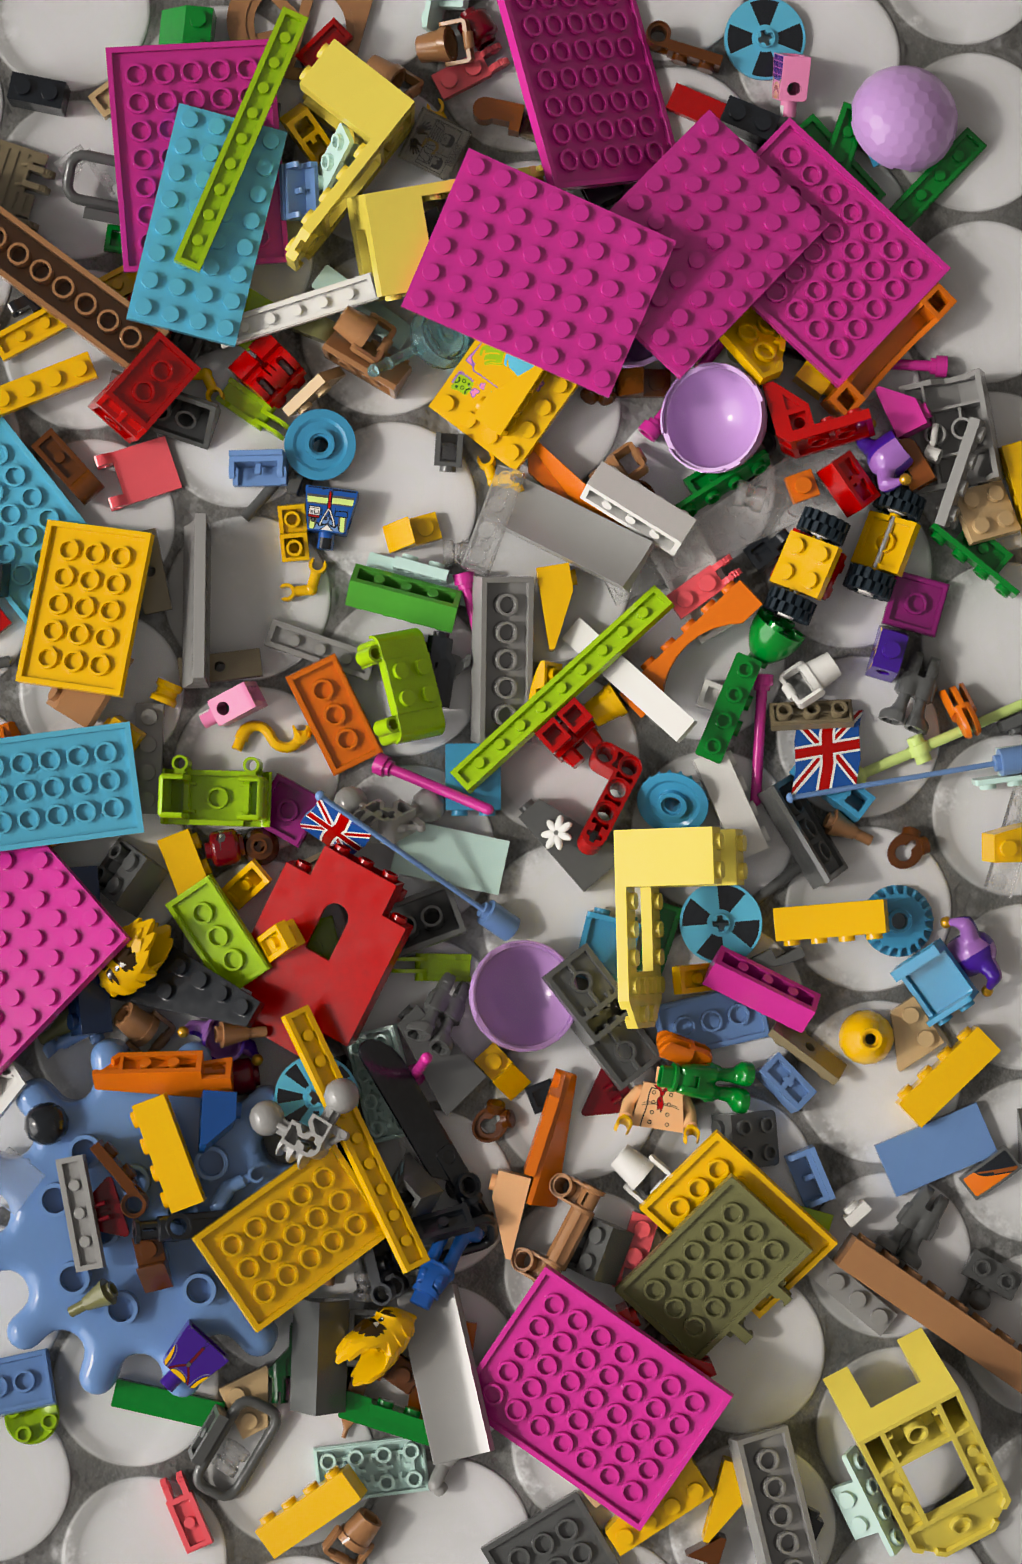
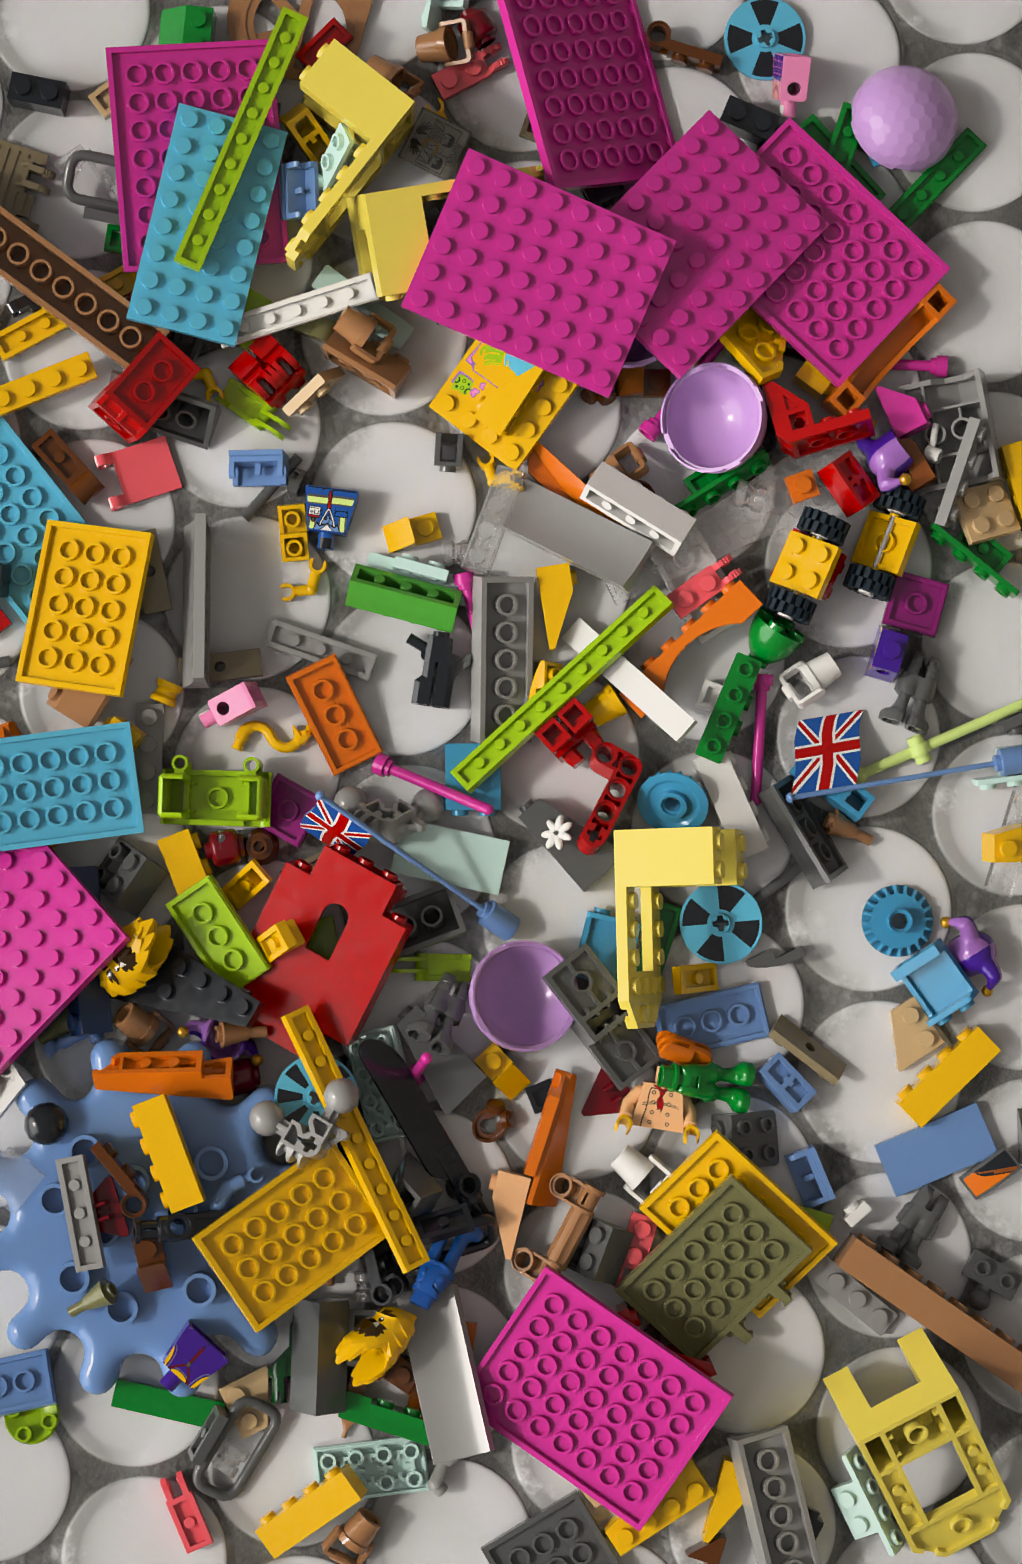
(216, 1116): blue slope -> none
(314, 426): dark azure gear -> none
(408, 686): lime container -> none
(431, 342): clear light blue piece -> none
(499, 112): dark orange leg -> none
(693, 104): red tile -> none
(761, 989): dark pink brick -> none
(765, 551): black plate -> none
(817, 715): dark tan tile -> none
(831, 920): yellow brick -> none
(853, 1035): yellow piece -> none
(921, 848): reddish brown piece -> none
(961, 710): orange arm -> none

